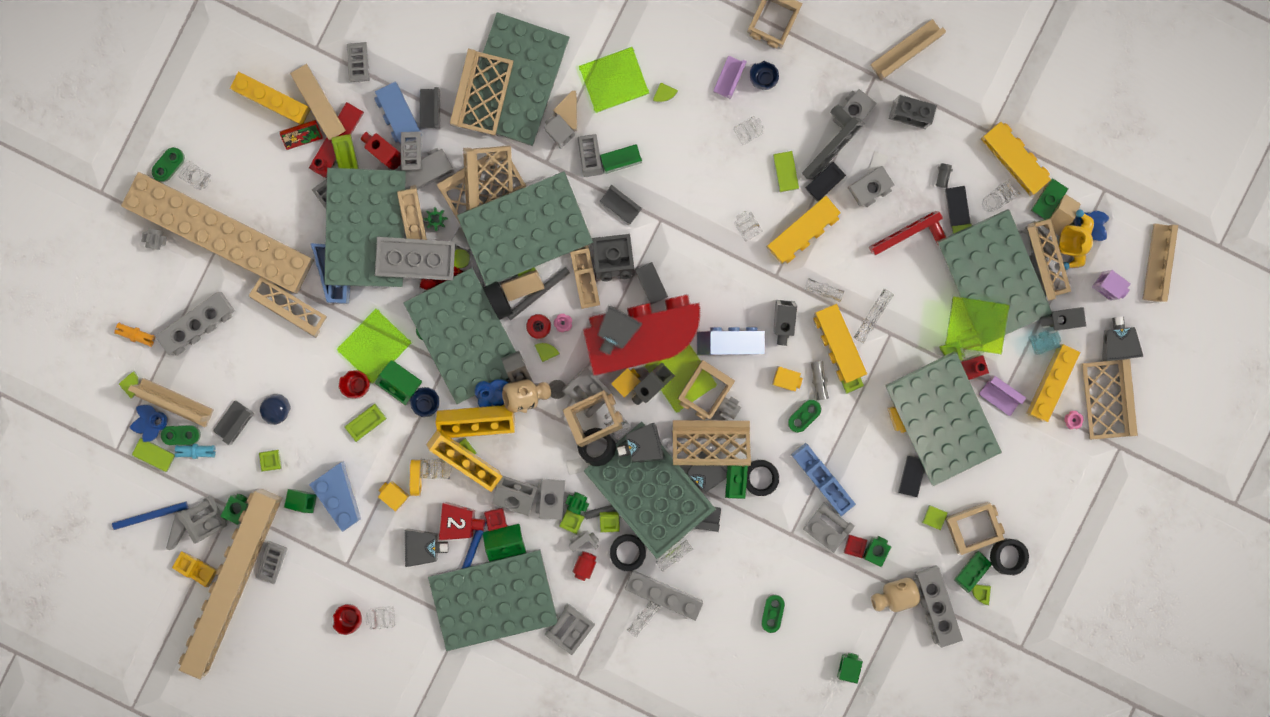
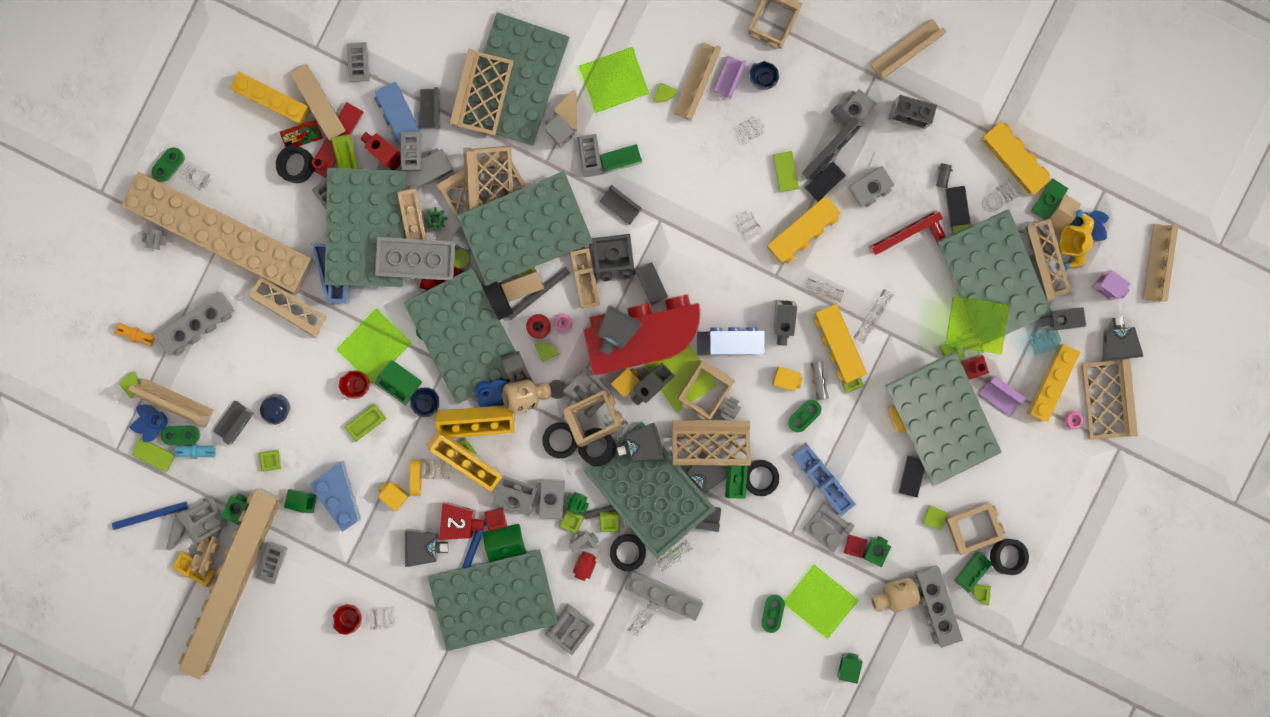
(203, 564): none -> tan hinge
(282, 159): none -> black tyre
(545, 441): none -> black tyre
(697, 81): none -> tan fence
(820, 601): none -> clear neon green piece

